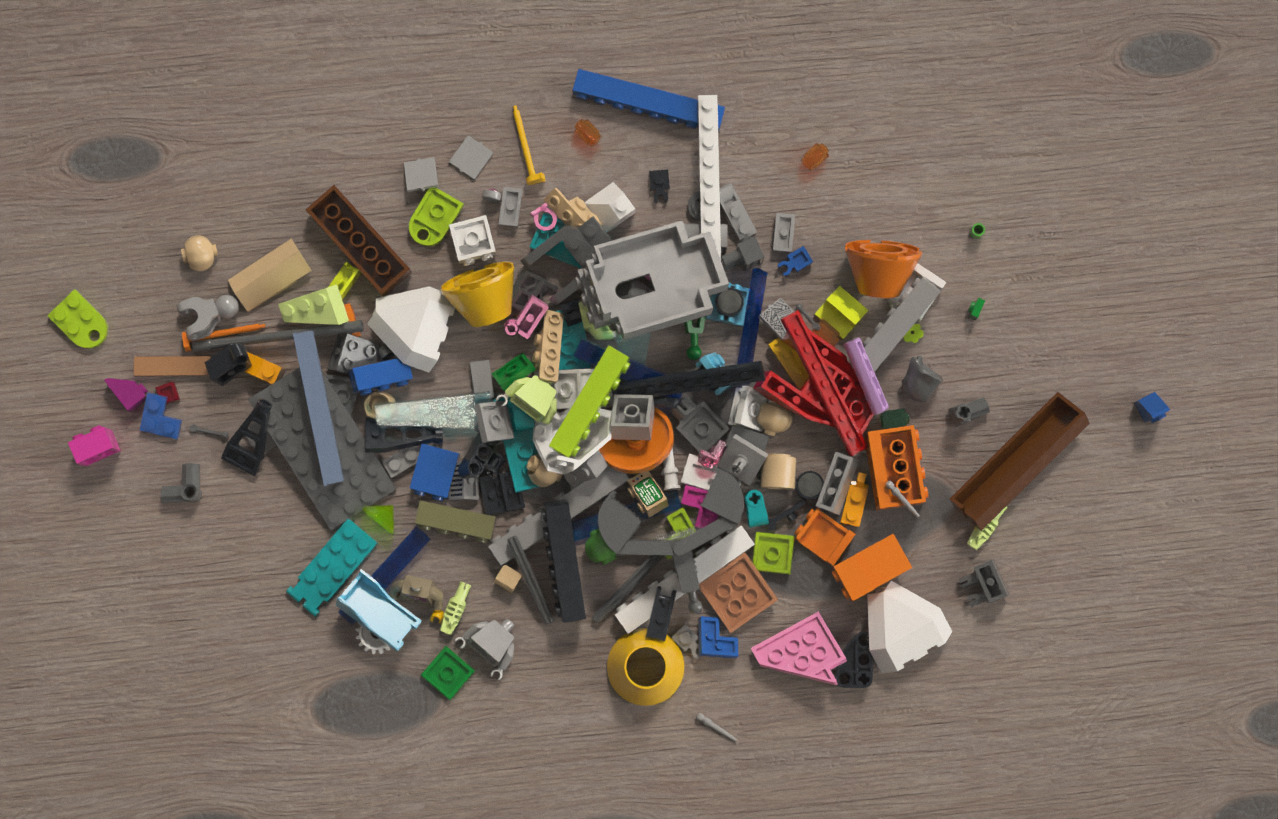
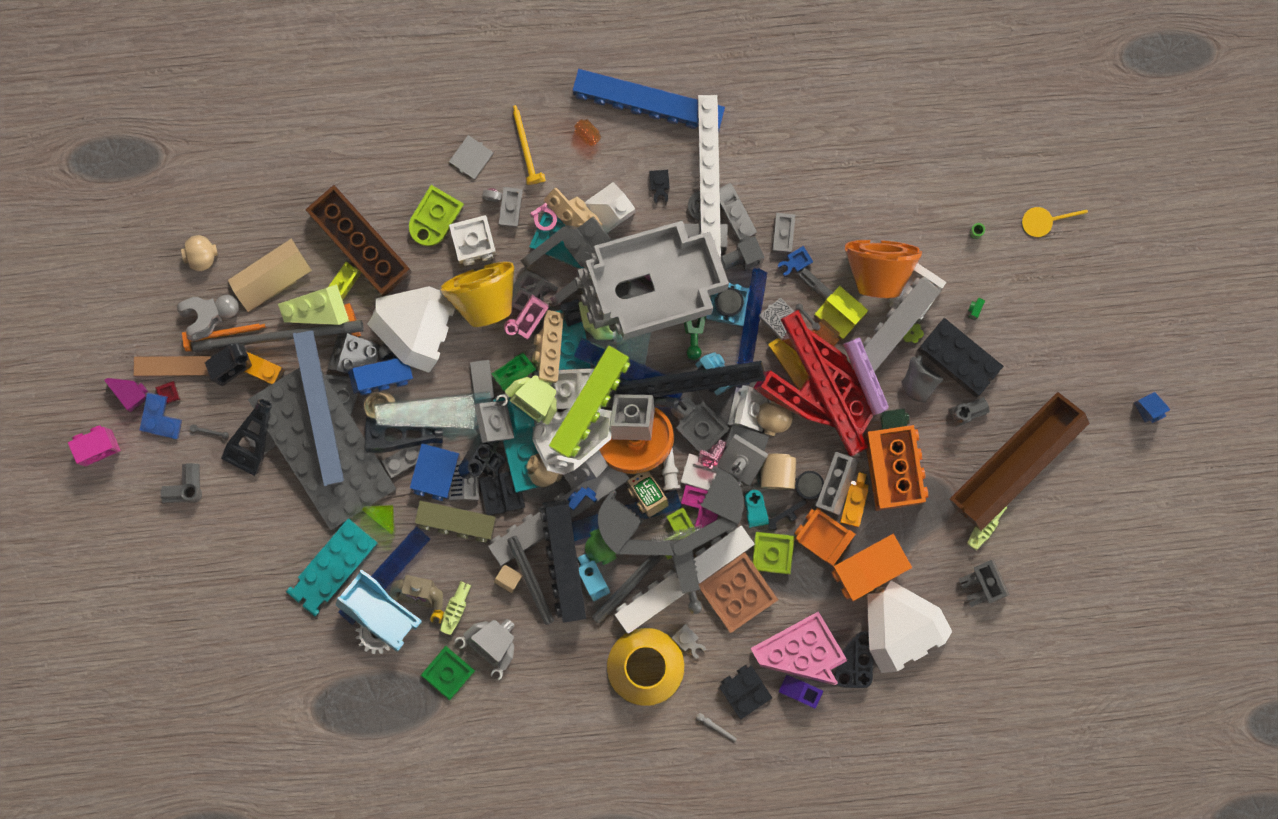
(79, 319): lime plate -> none
(421, 174): light grey piece -> none
(576, 498): none -> blue bracket
(595, 584): none -> medium azure torso
(660, 615): black hinge -> none
(711, 642): blue plate -> none
(745, 691): none -> black plate
(801, 691): none -> dark purple slope
(815, 156): clear orange brick -> none
(815, 284): none -> dark grey axle
(896, 492): light grey piece -> none
(960, 357): none -> black piece
(1038, 221): none -> yellow piece

